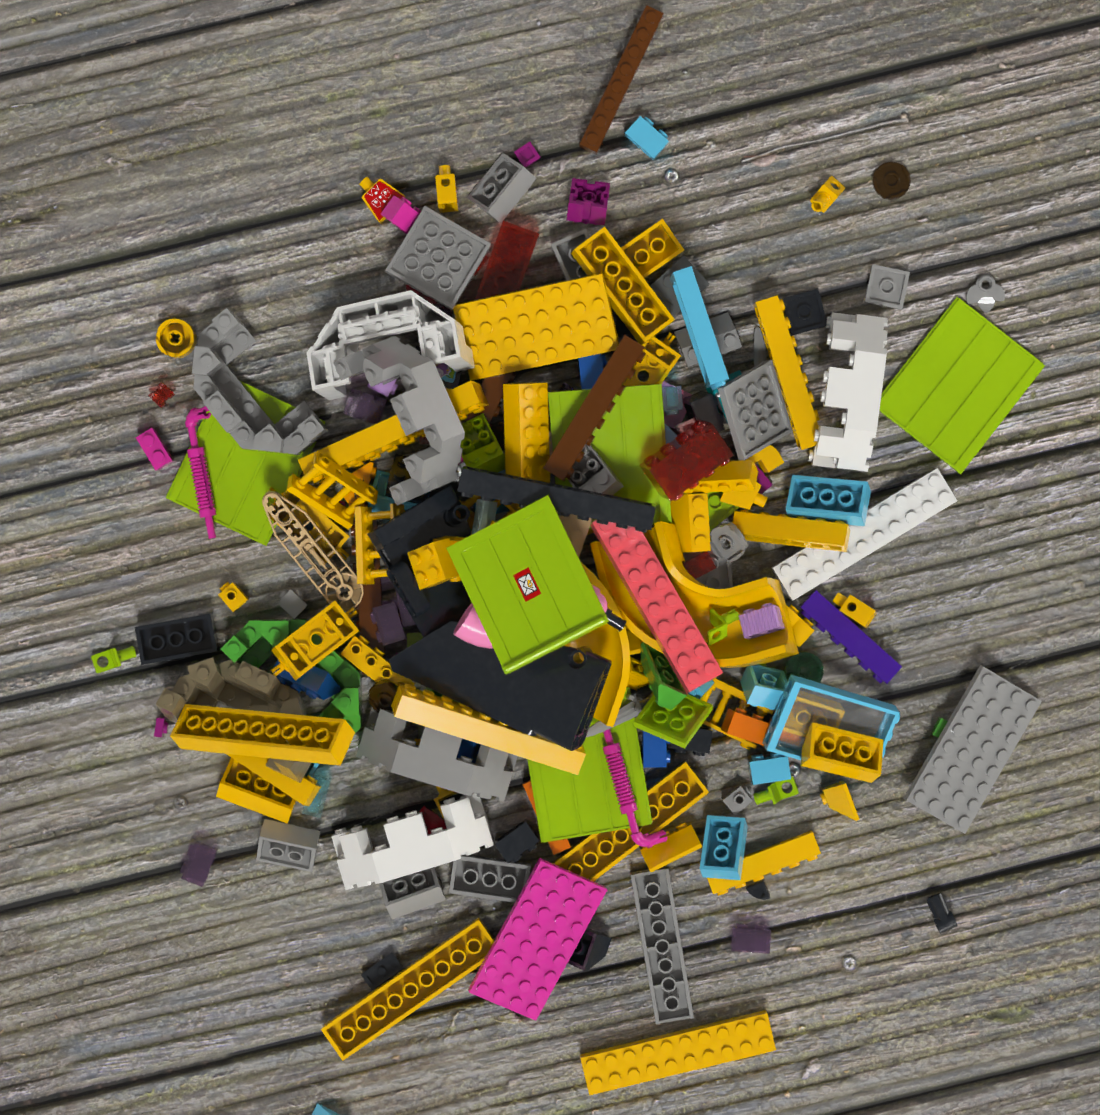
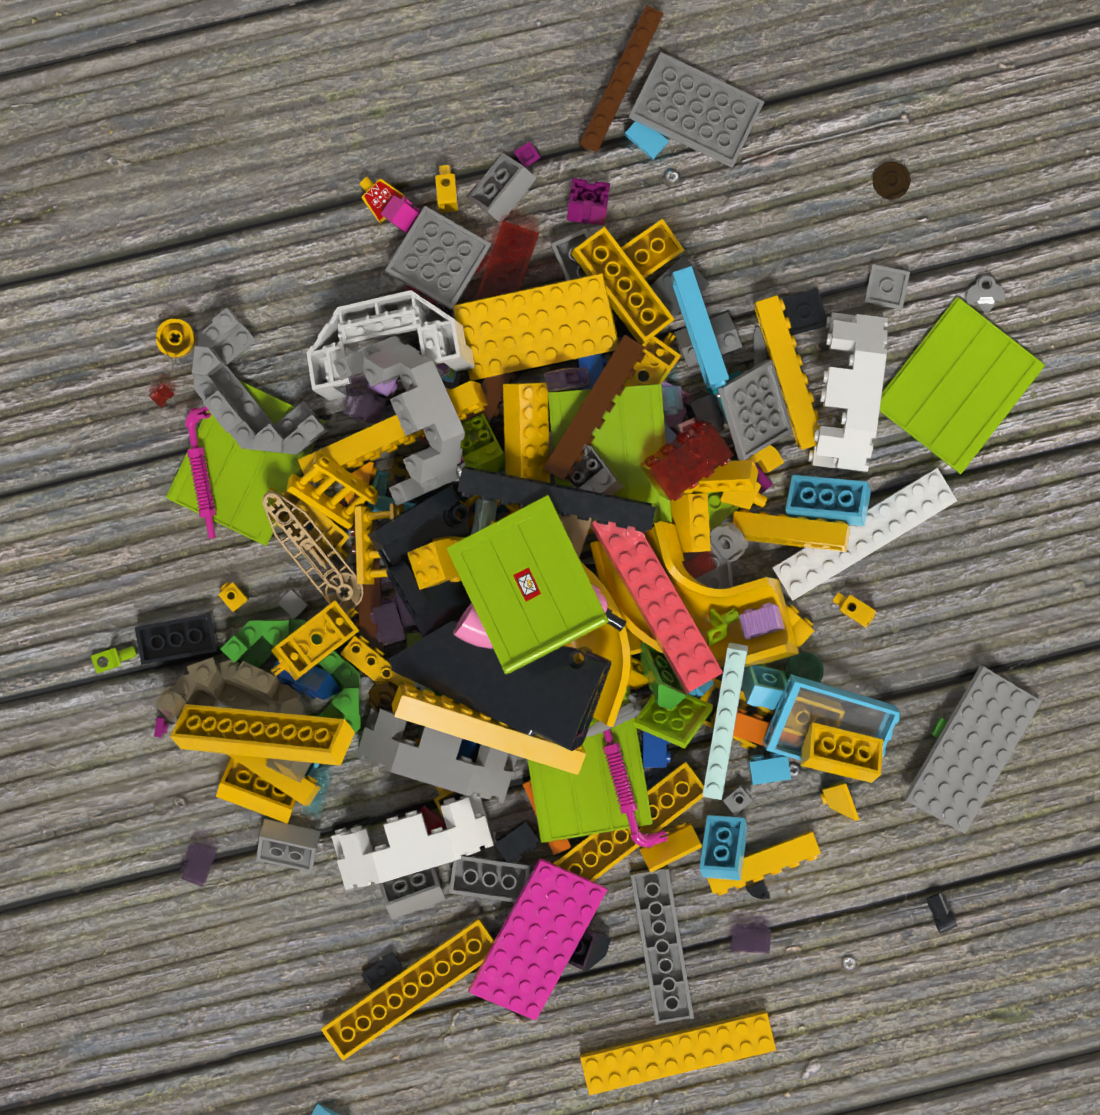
(155, 449): dark pink brick -> none
(567, 379): none -> brick
(696, 109): none -> light grey plate
(699, 743): black brick -> none
(725, 721): none -> light aqua brick
(776, 792): lime bracket -> none
(826, 195): yellow bracket -> none
(850, 636): dark purple brick -> none

